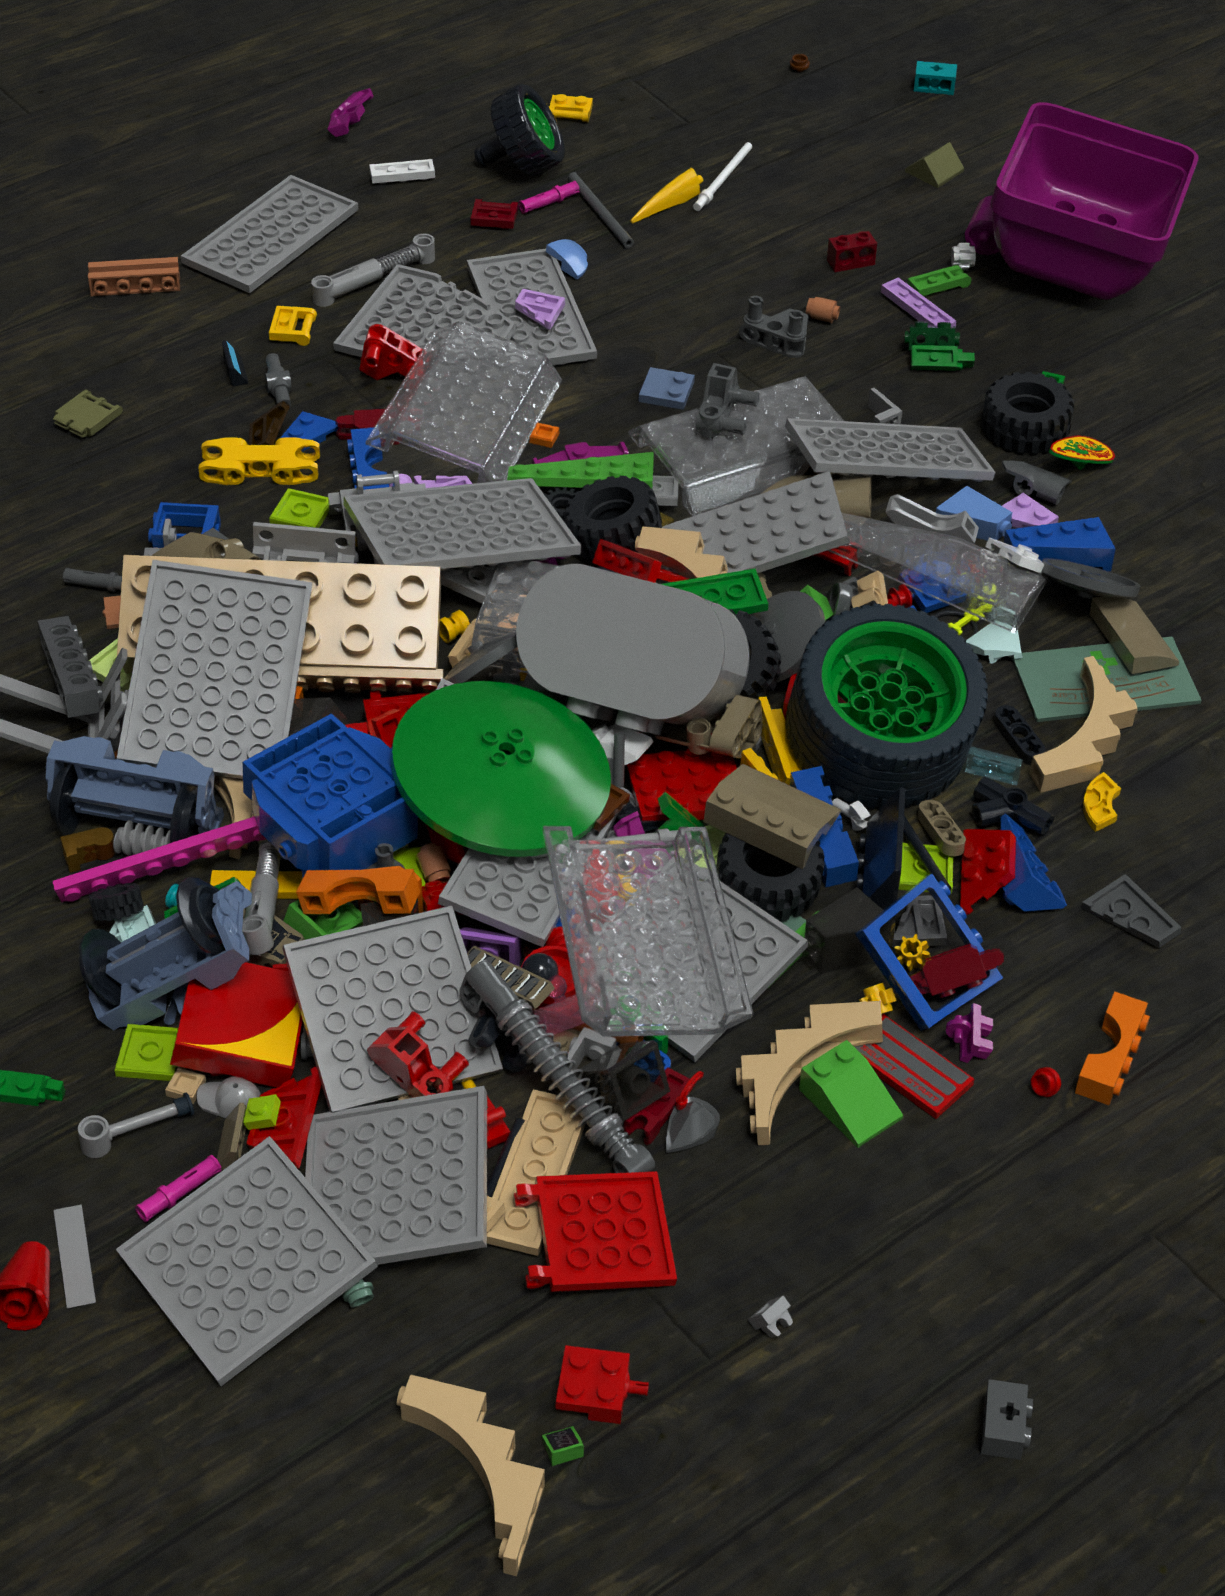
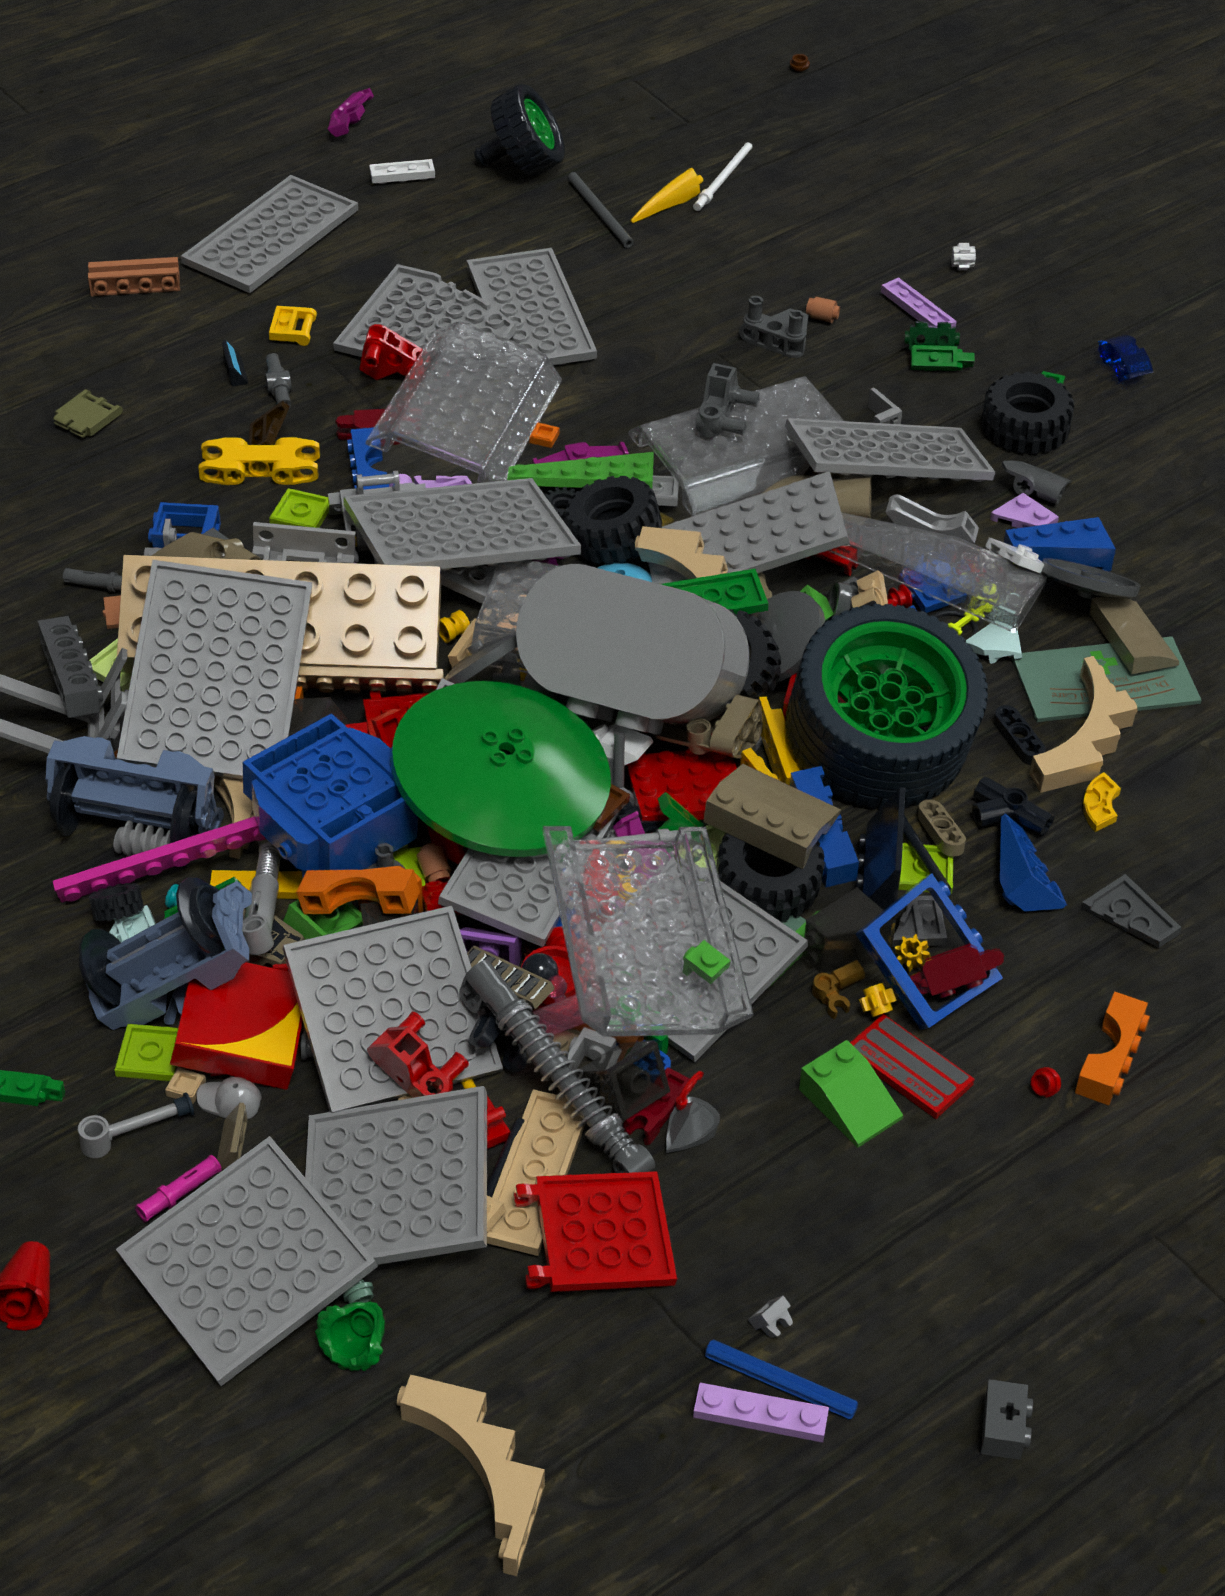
(74, 1256): light grey sticker -> none
(87, 847): pearl gold leg -> none
(262, 1112): lime plate -> none
(294, 1116): red wing -> none
(311, 428): blue wing -> none
(328, 288): light grey piece -> none
(351, 1334): none -> green hair
(494, 214): dark red plate -> none
(540, 306): lavender wing -> none
(557, 194): dark pink pin -> none
(563, 1445): bright green slope -> none
(571, 107): yellow plate -> none
(571, 255): medium blue brick -> none
(596, 1383): red plate -> none
(632, 563): red fence -> none
(666, 388): sand blue plate -> none
(705, 962): none -> bright green bracket
(761, 1412): none -> lavender plate
(770, 1075): tan arch -> none
(781, 1379): none -> blue axle
(827, 986): none -> pearl gold bar
(851, 251): dark red brick -> none
(855, 811): white bar -> none
(935, 77): teal brick -> none
(937, 166): olive slope -> none
(940, 280): bright green plate -> none
(968, 1032): magenta hips -> none
(986, 864): red wing -> none
(987, 514): medium blue slope -> none
(993, 765): clear light blue plate -> none
(1082, 450): shield -> none
(1083, 202): magenta piece -> none
(1125, 357): none -> clear blue brick

